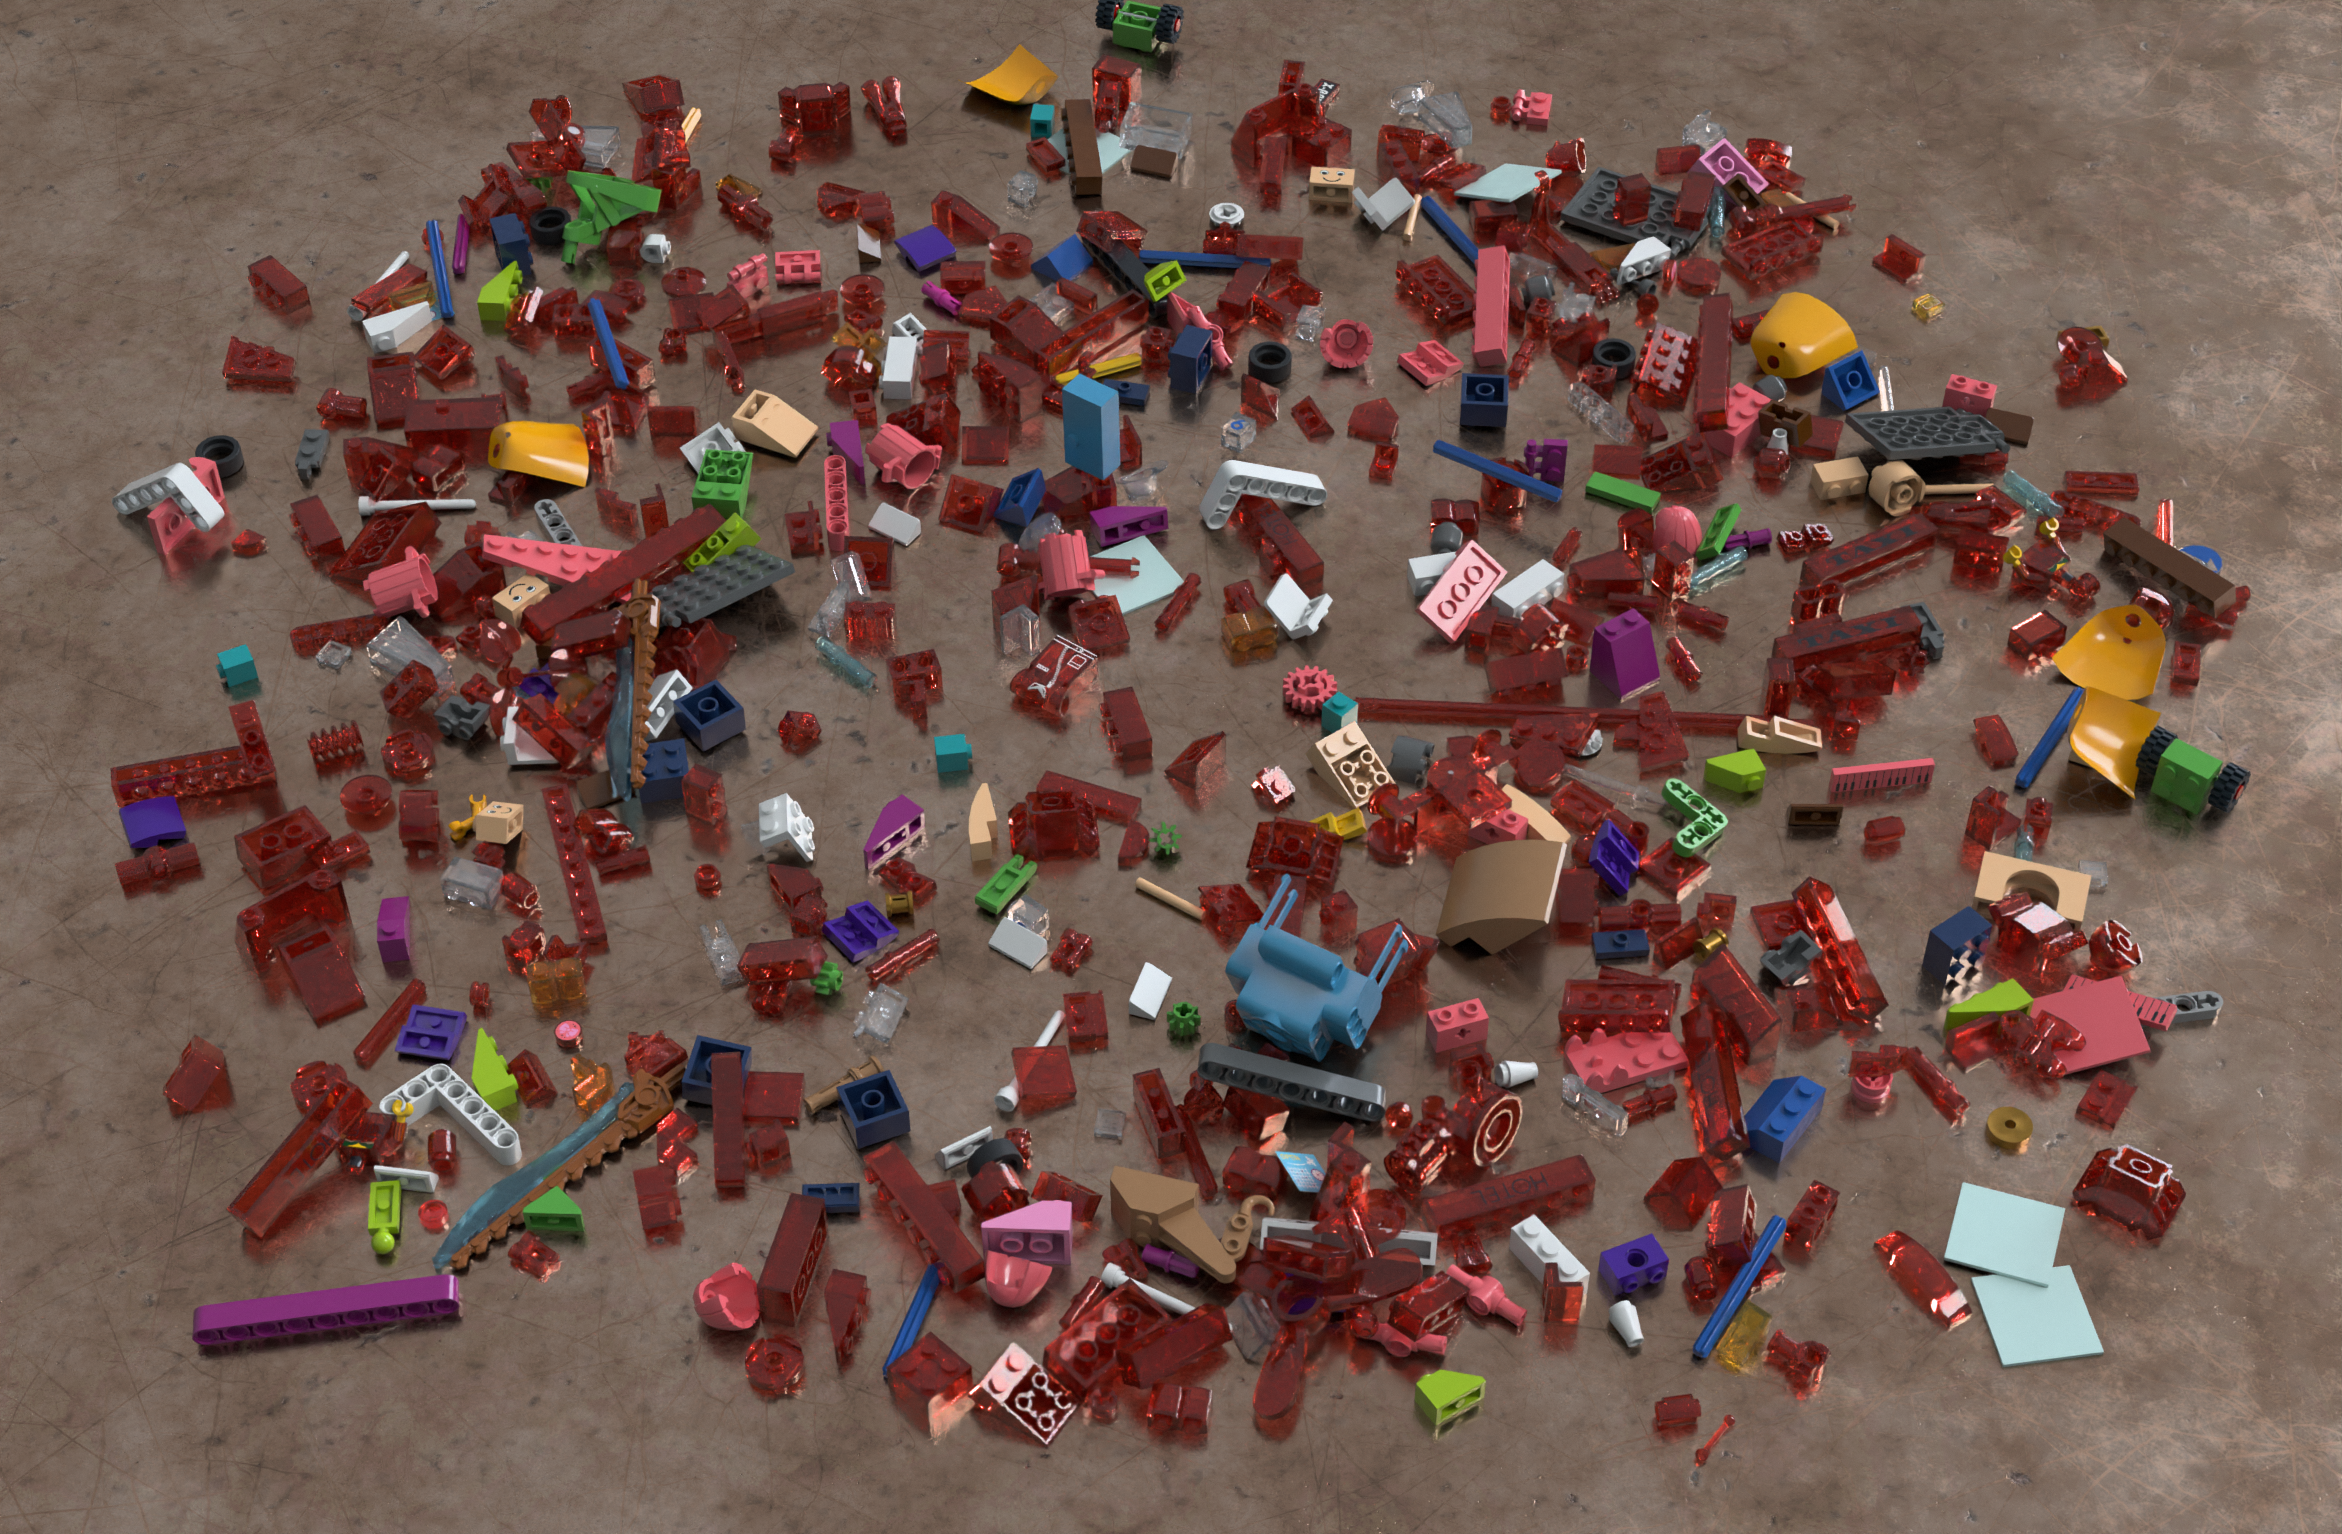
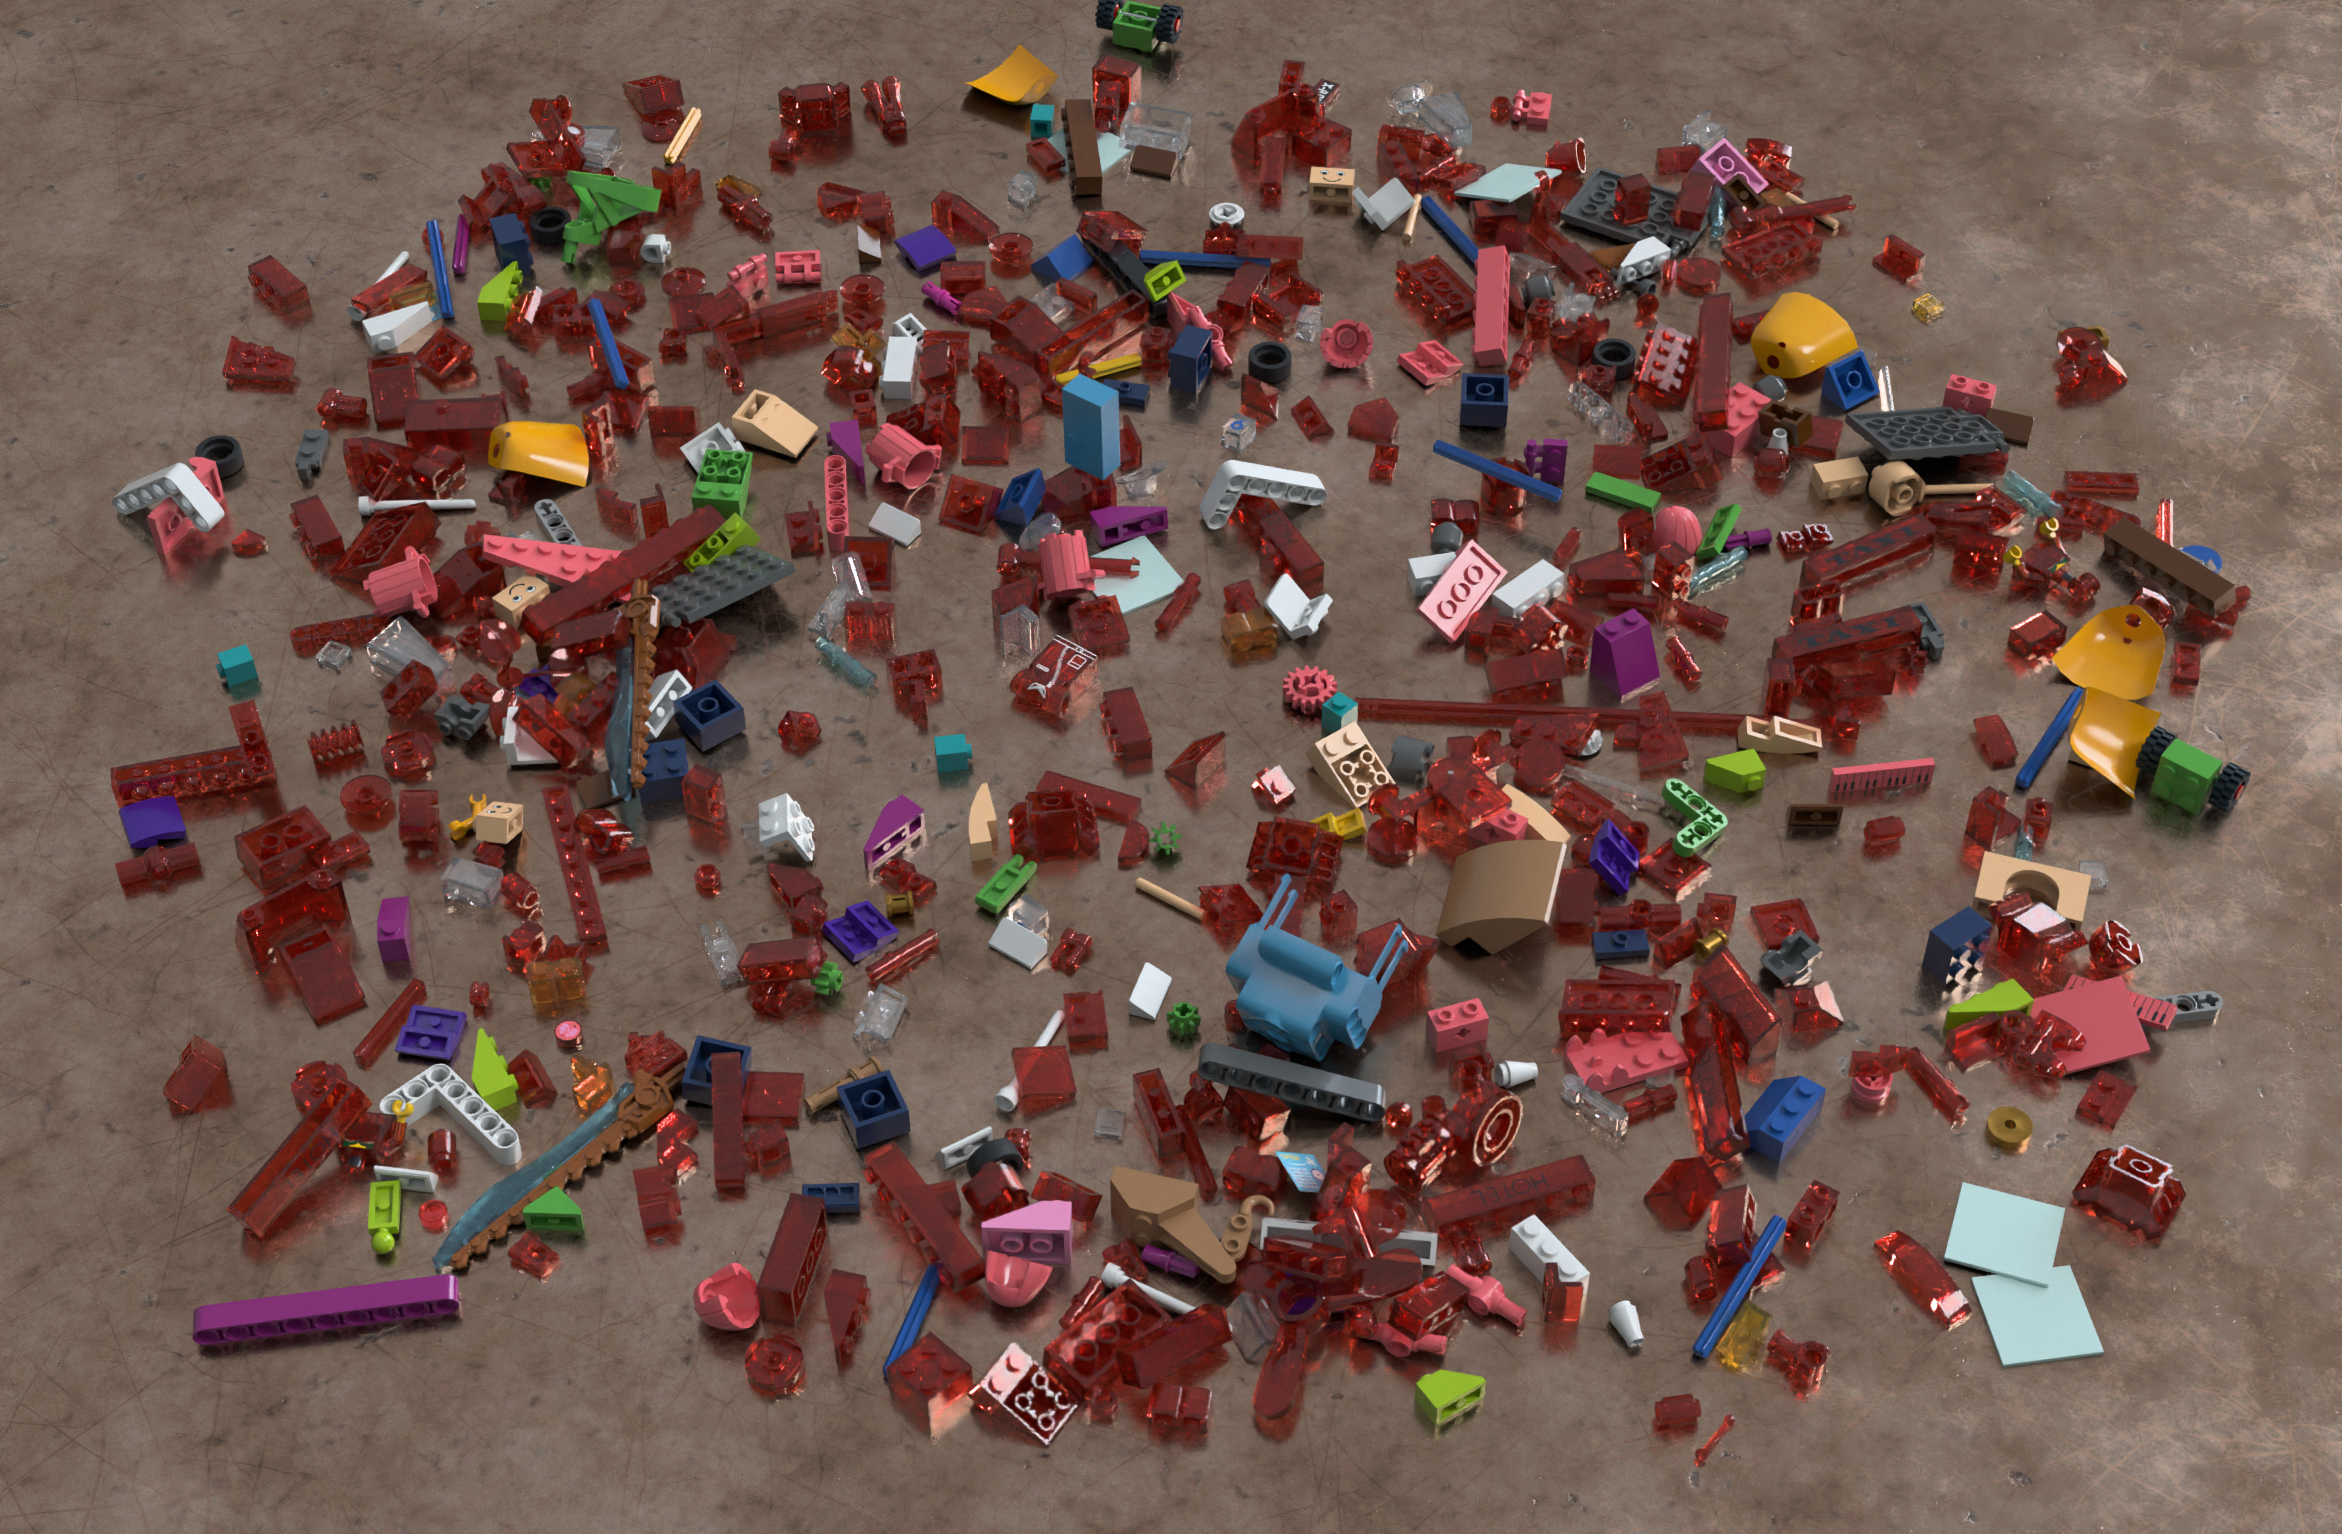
(660, 148): clear red slope -> none
(1644, 1254): dark purple brick -> none
(1840, 949): clear red brick -> none

